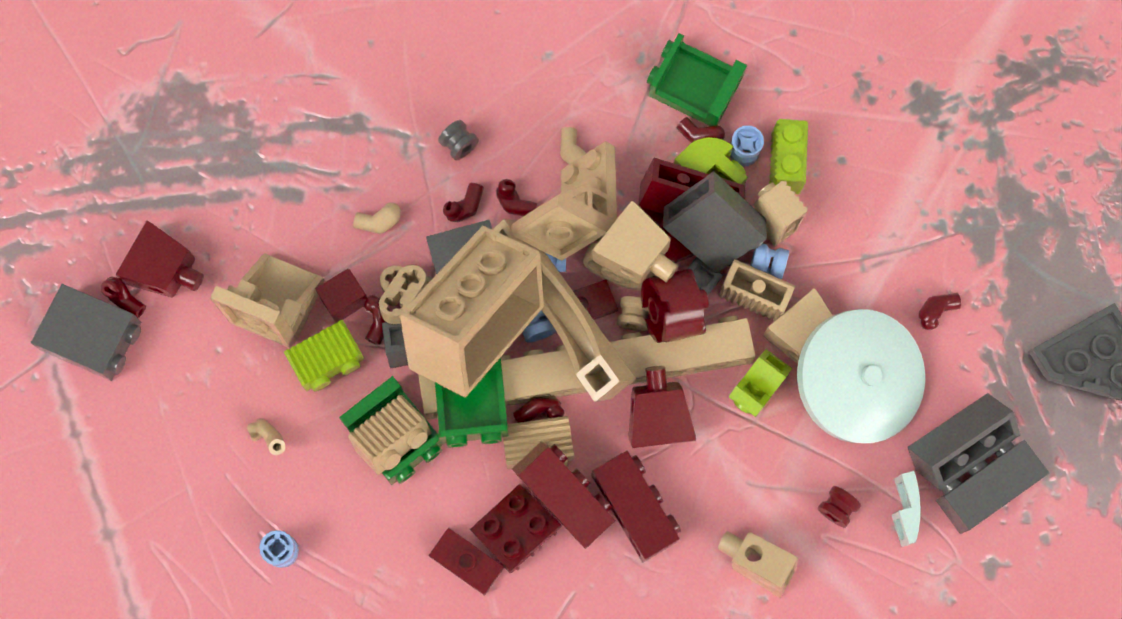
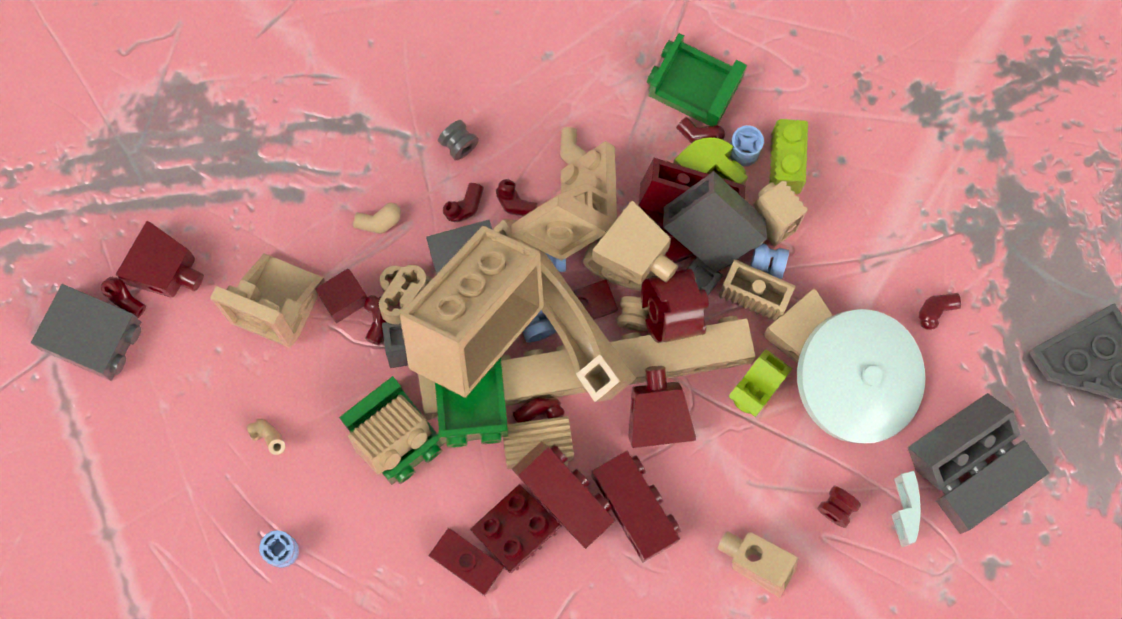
(324, 356): lime brick -> none

